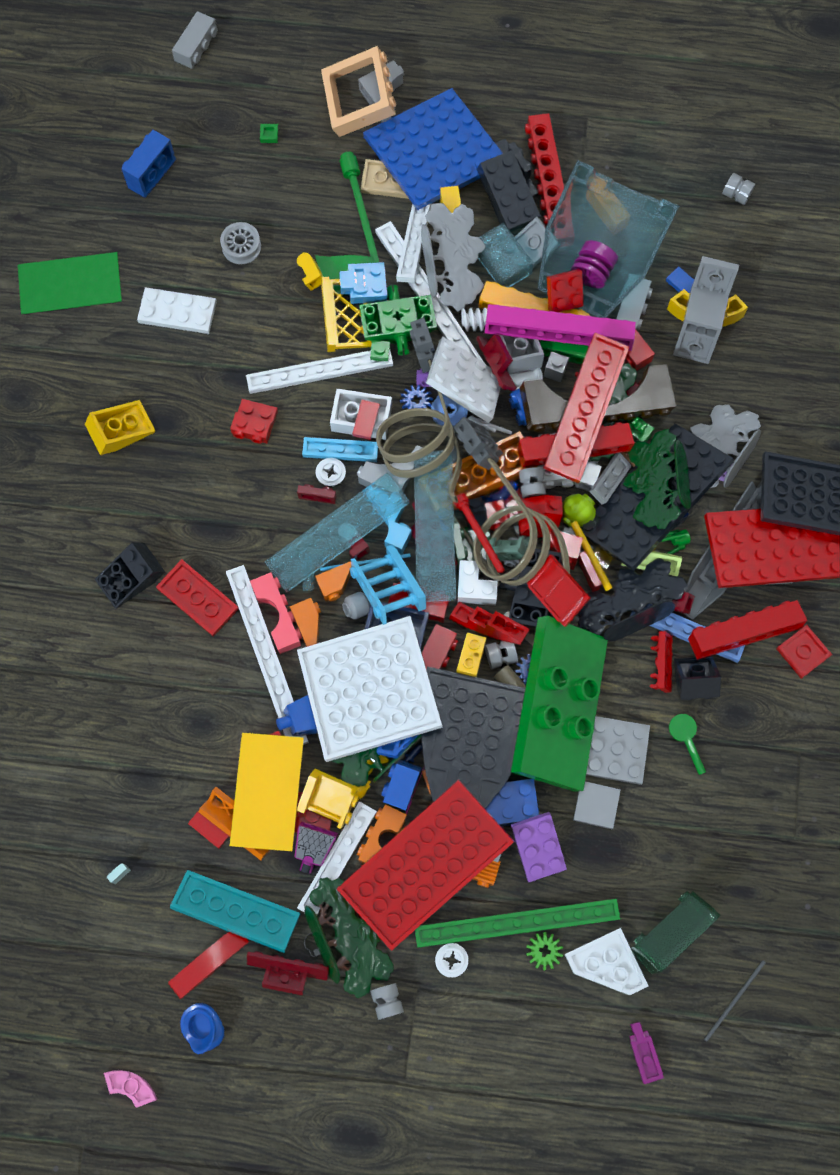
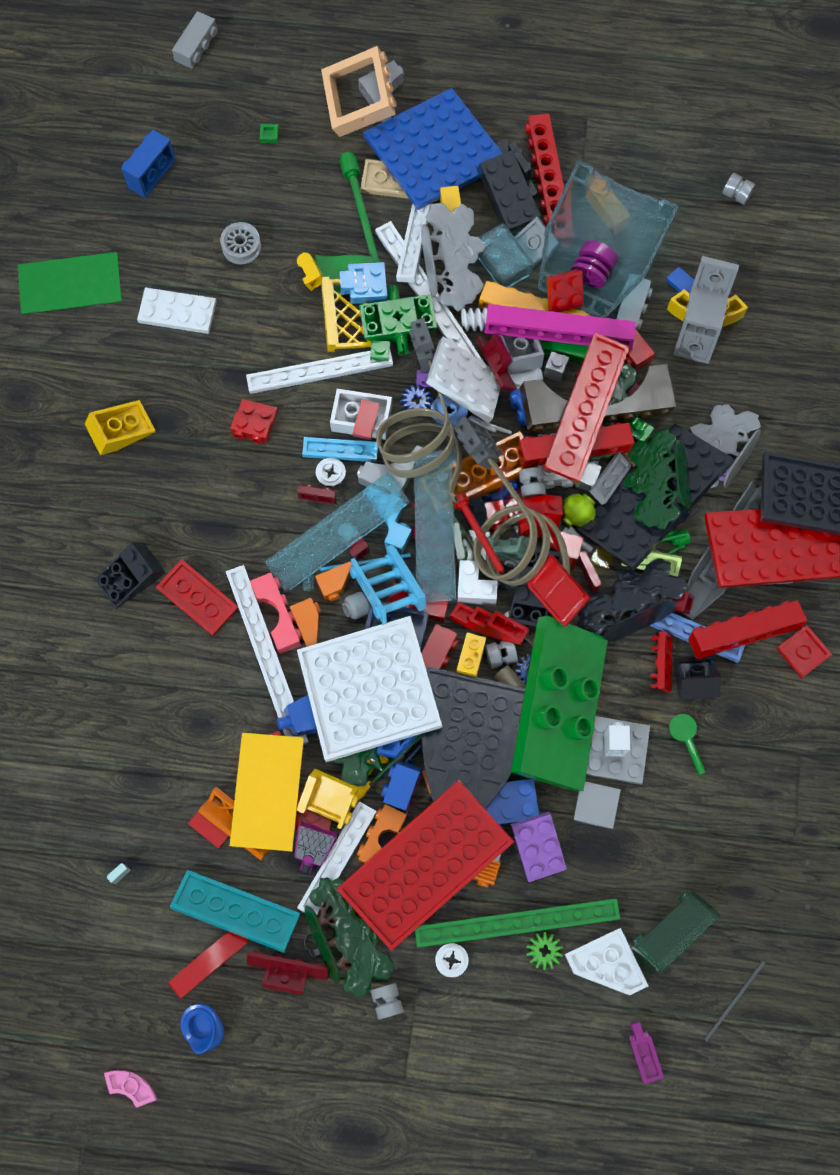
(587, 548): yellow bar -> none
(617, 740): none -> white brick

